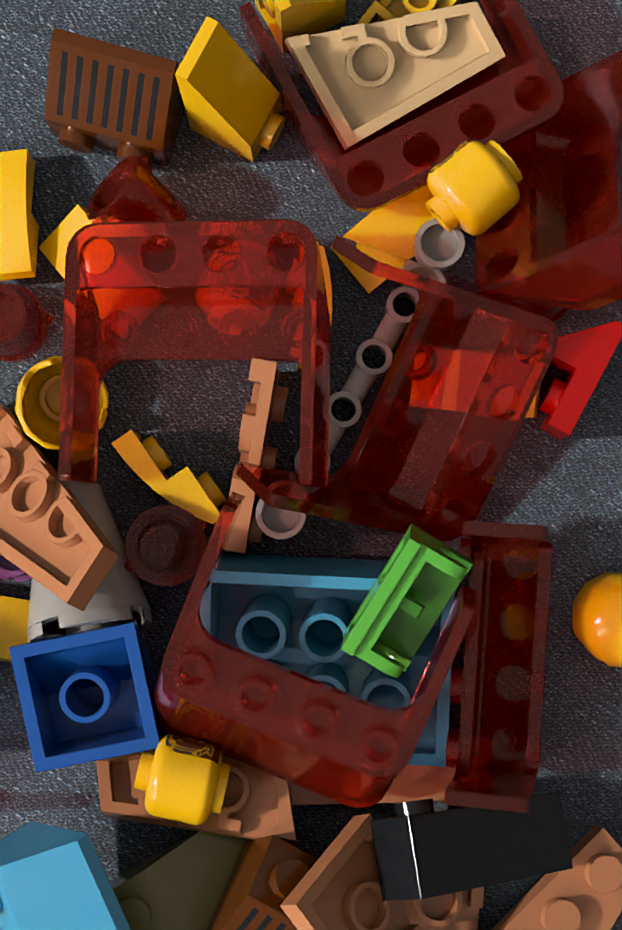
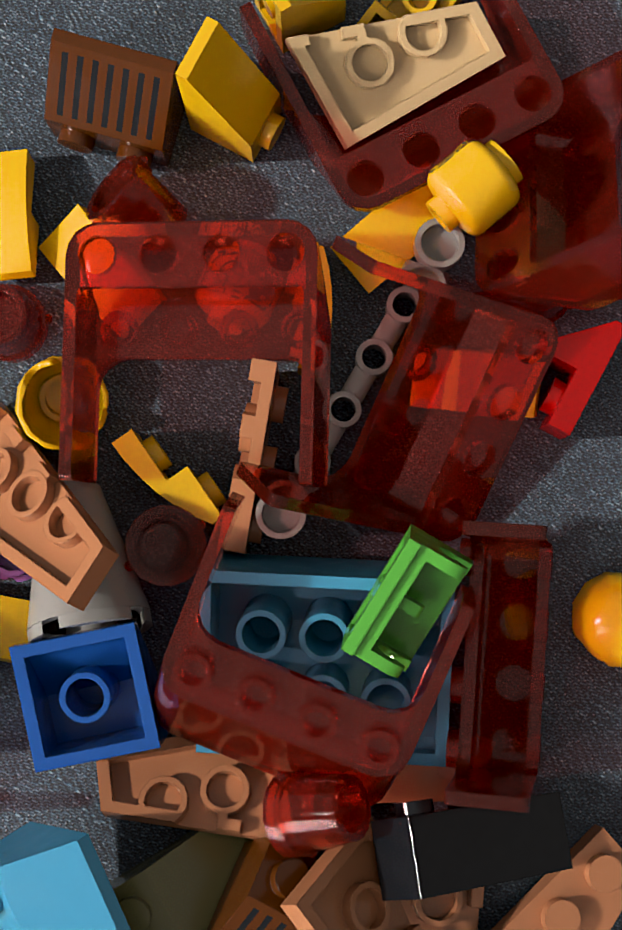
(183, 779): yellow head -> none
(314, 812): none -> clear red piece

